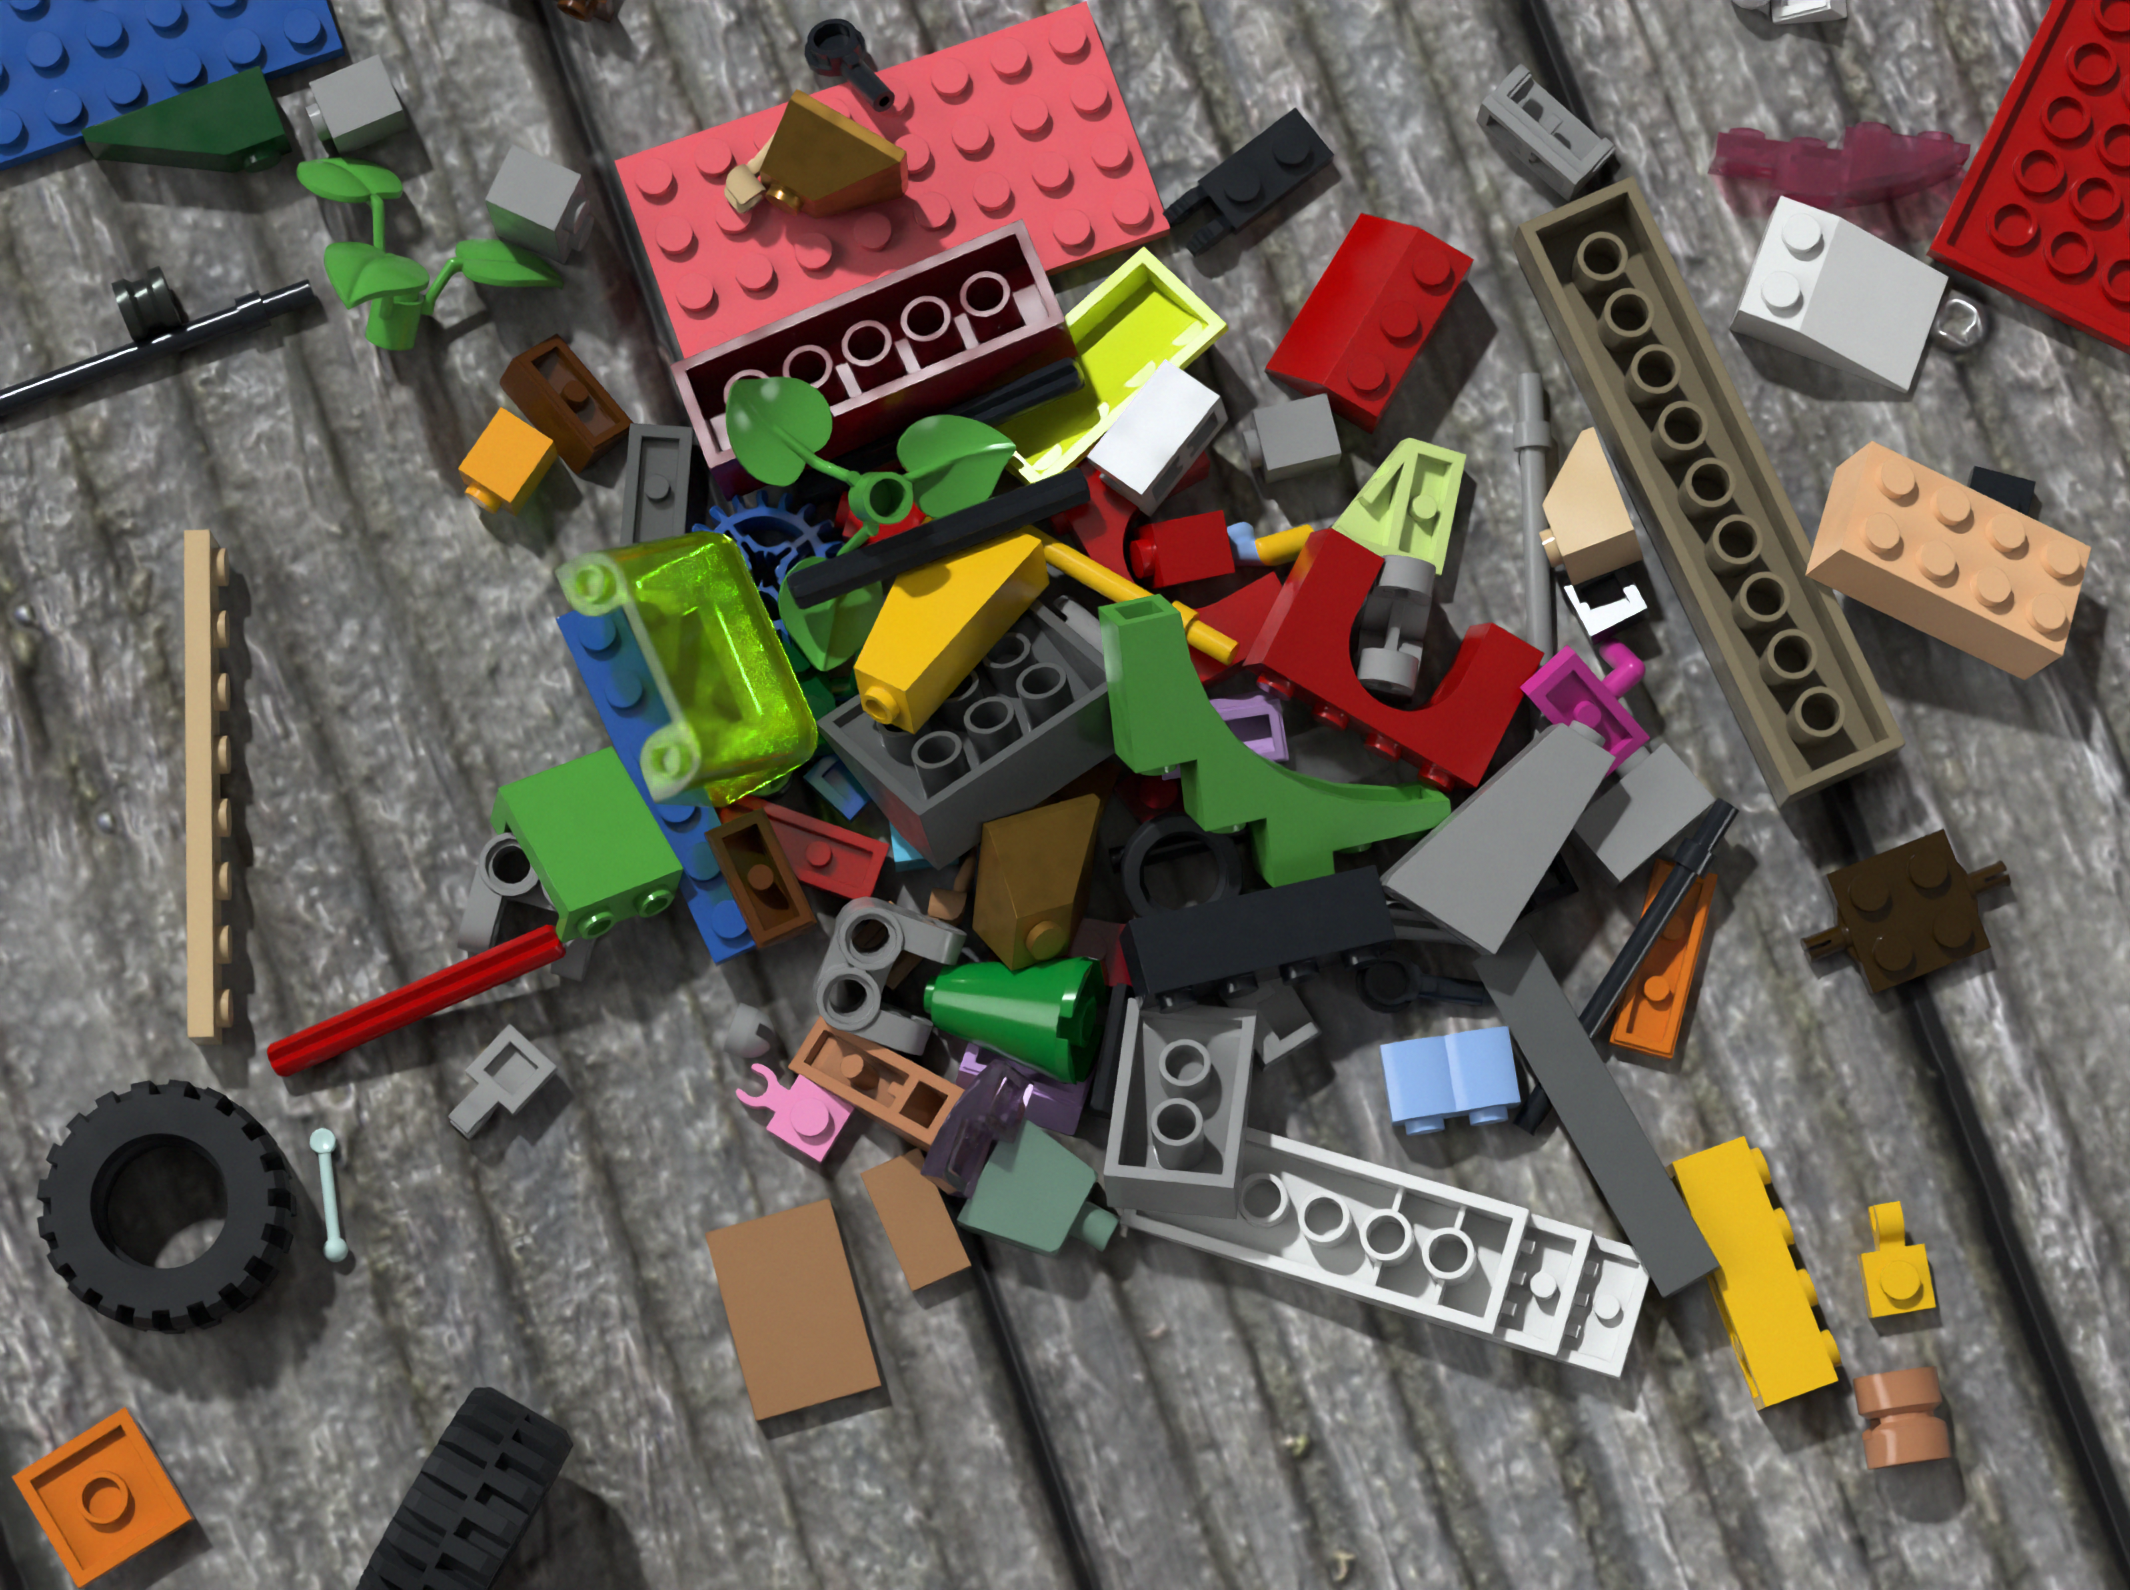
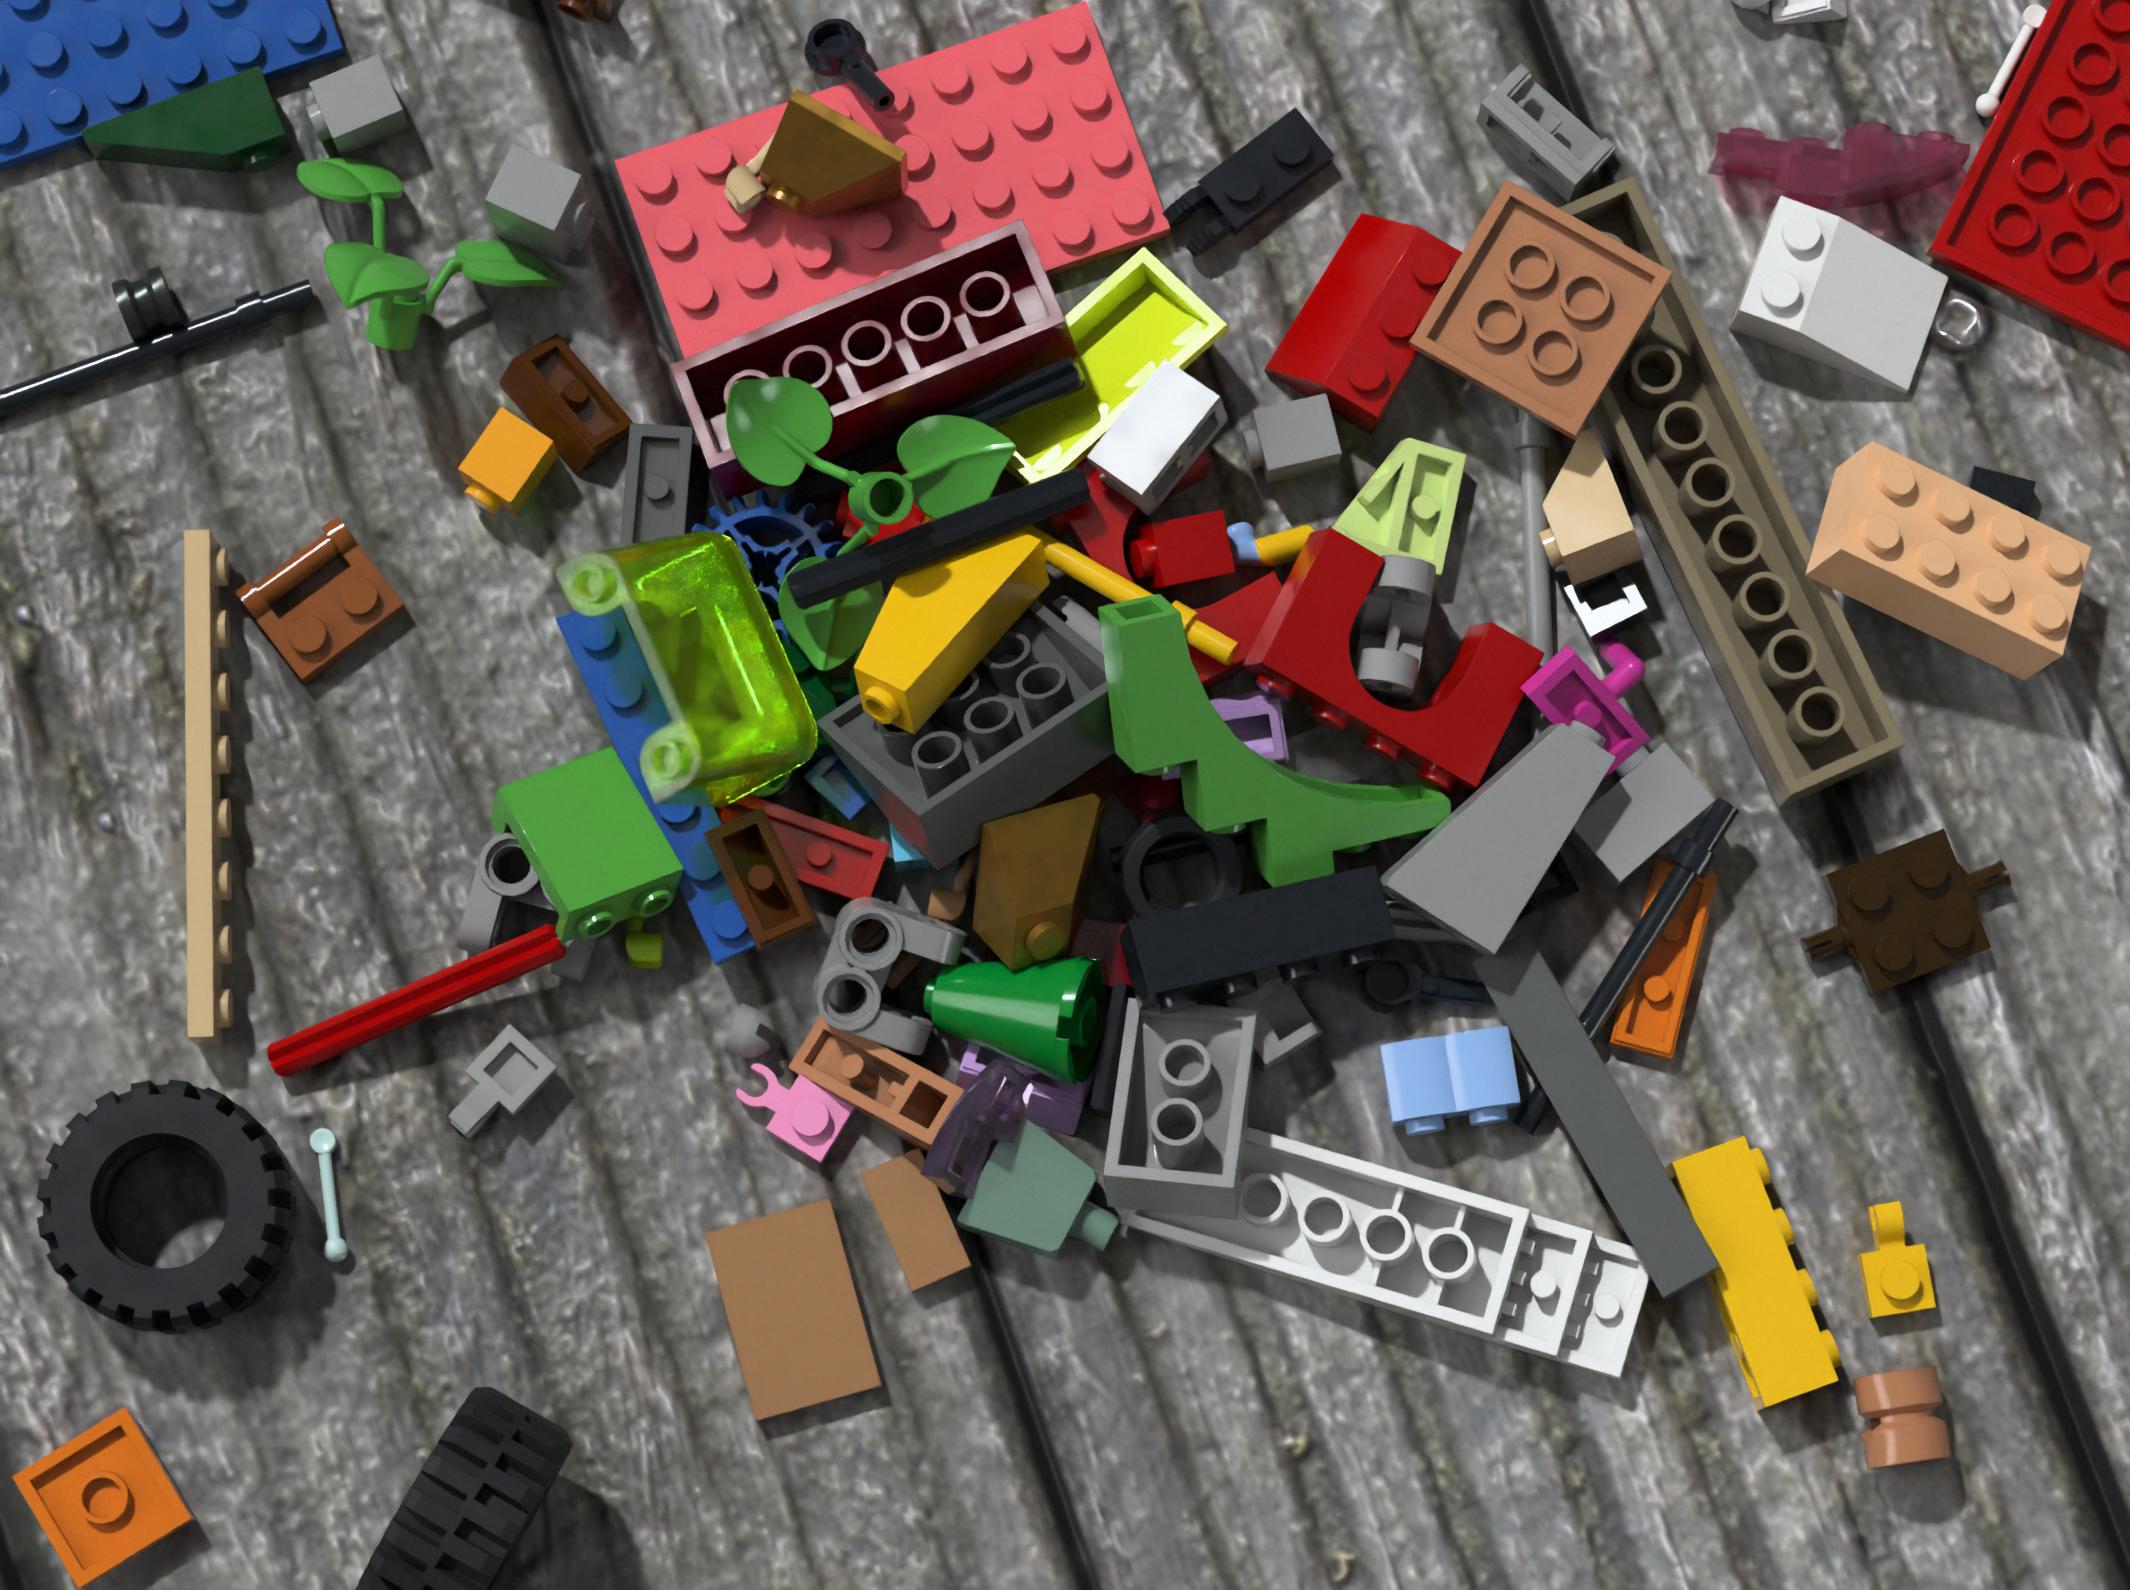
(331, 618): none -> dark orange plate
(643, 948): none -> lime hand
(1540, 309): none -> nougat plate
(1988, 103): none -> white hinge

